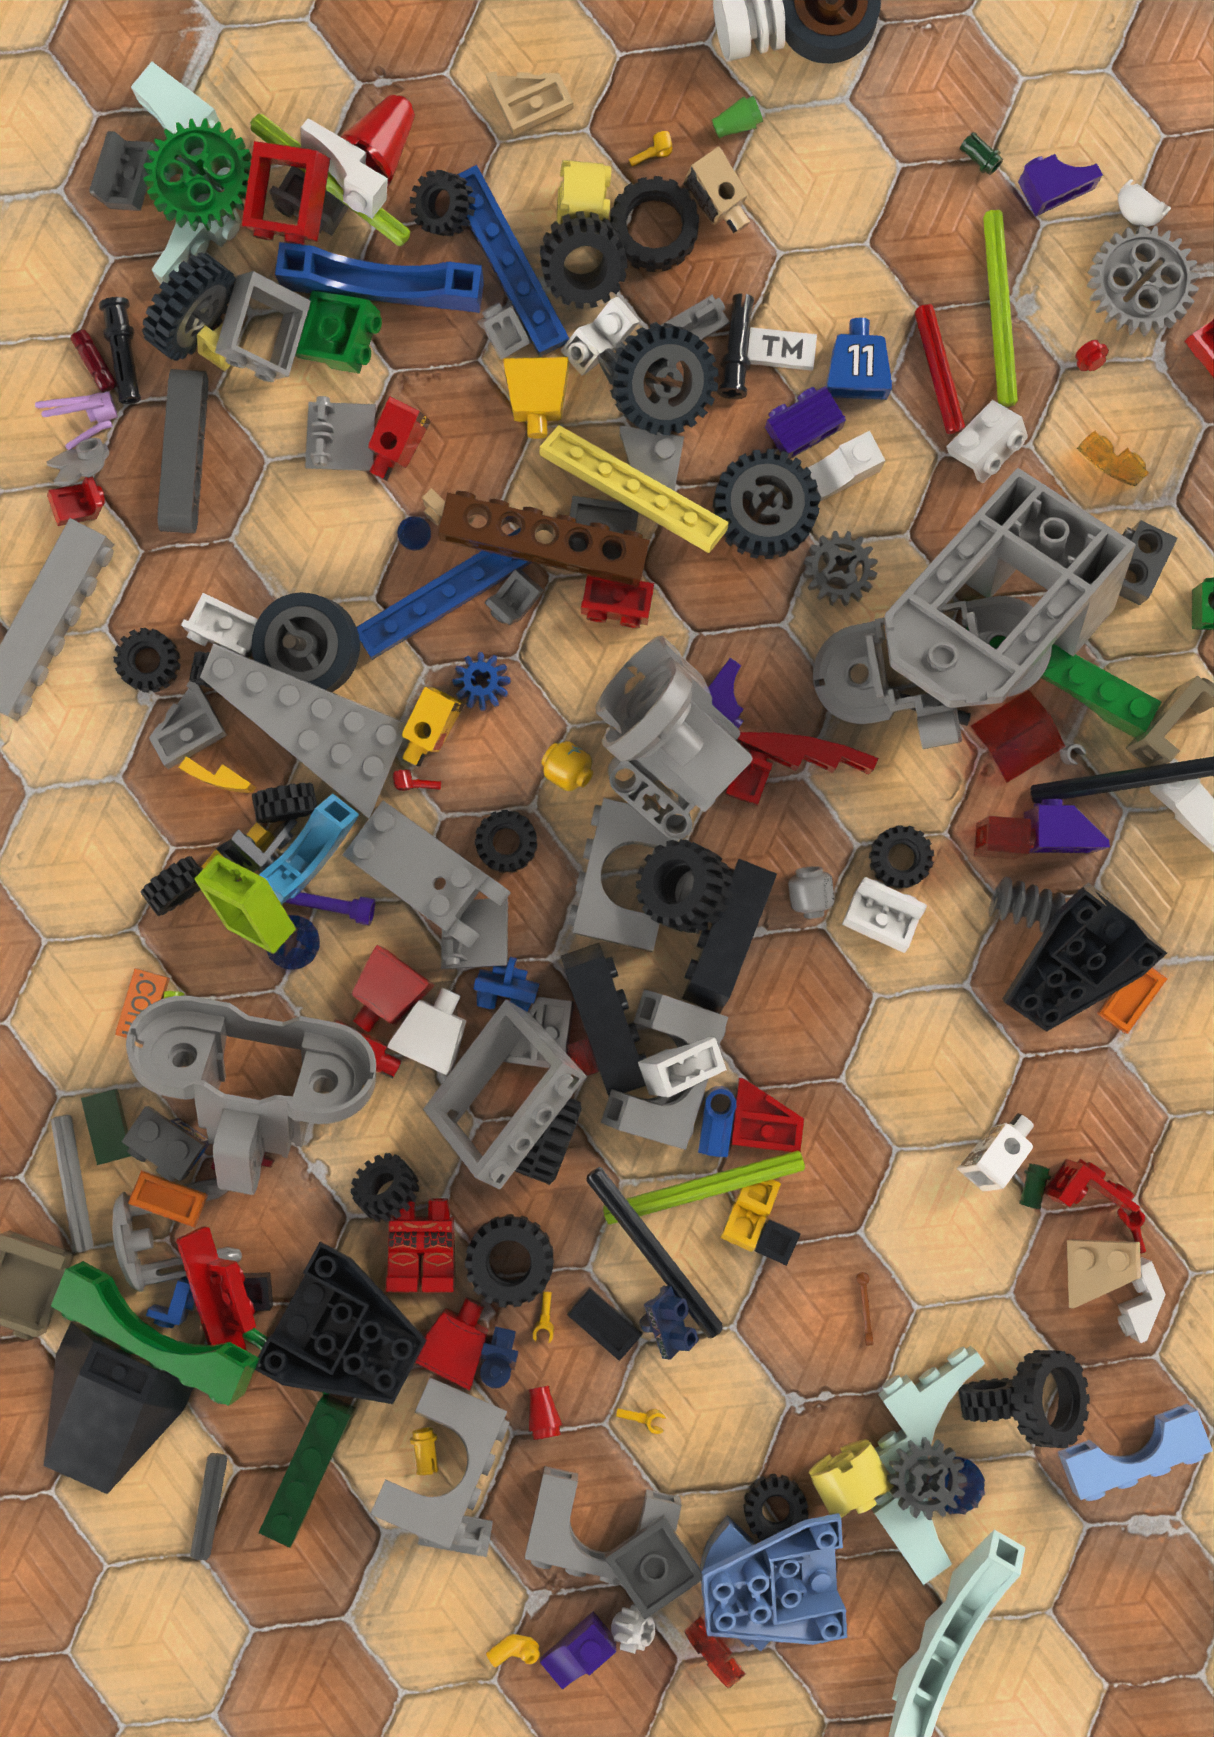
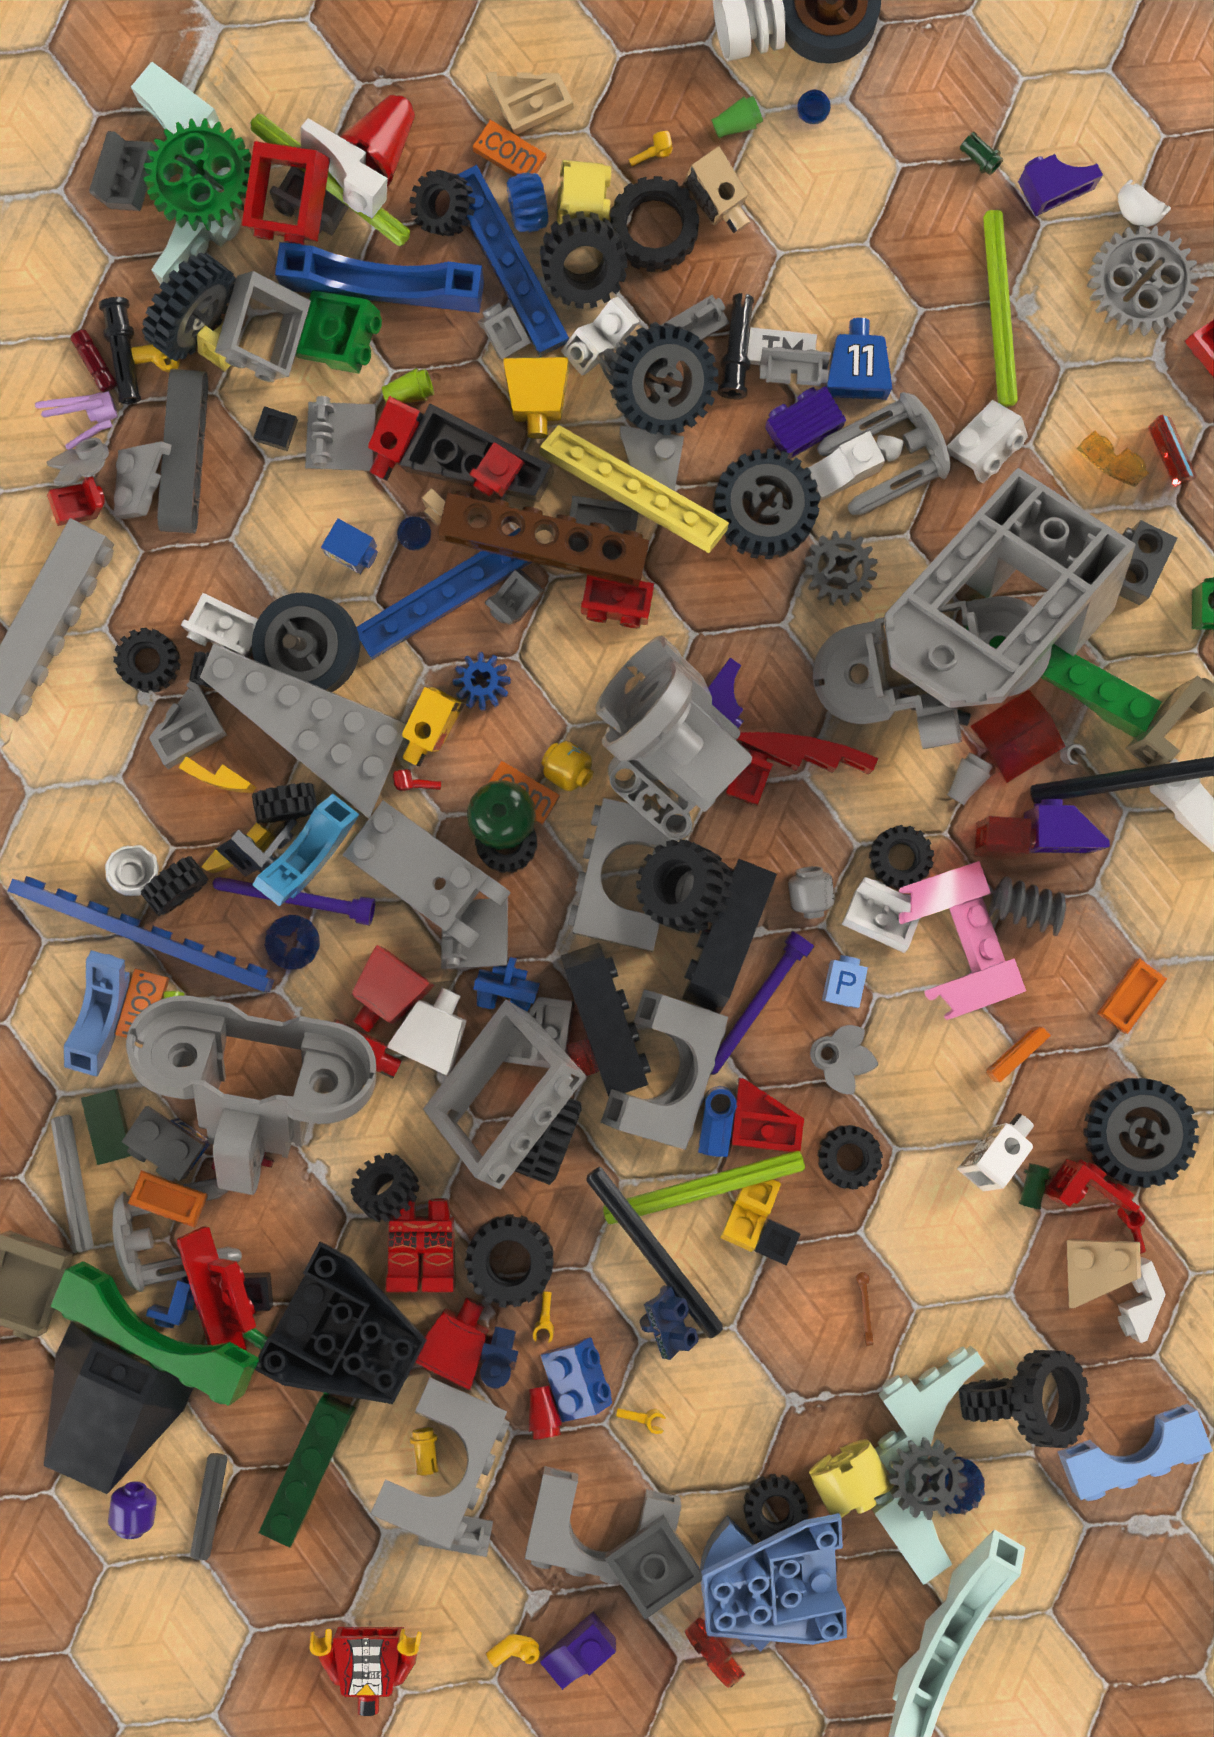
(99, 1015): none -> medium blue arch
(129, 928): none -> blue plate
(131, 869): none -> white hair
(132, 1510): none -> dark purple head
(137, 478): none -> light grey wing
(149, 353): none -> yellow arm
(245, 905): lime window -> none
(275, 428): none -> black plate
(350, 546): none -> blue brick
(366, 1661): none -> torso
(410, 387): none -> lime cone
(451, 447): none -> black wedge
(496, 471): none -> red bracket
(501, 814): none -> dark green cylinder
(508, 150): none -> orange tile
(527, 202): none -> blue gear
(542, 796): none -> orange tile
(577, 1380): none -> blue bracket
(604, 1323): black tile -> none
(632, 1629): white gear -> none
(681, 1067): white arch -> none
(794, 950): none -> dark purple piece
(809, 365): none -> light grey hinge
(813, 107): none -> clear blue plate
(845, 982): none -> light blue brick
(847, 1060): none -> light grey plate
(871, 1157): none -> black tyre
(890, 447): none -> white hinge
(926, 434): none -> light grey piece
(939, 369): red axle -> none
(969, 778): none -> light grey cone
(991, 975): none -> bright pink wedge
(1017, 1053): none -> orange tile
(1081, 959): black wedge -> none
(1091, 356): red plate -> none
(1172, 450): none -> clear red slope
(1172, 1143): none -> wheel

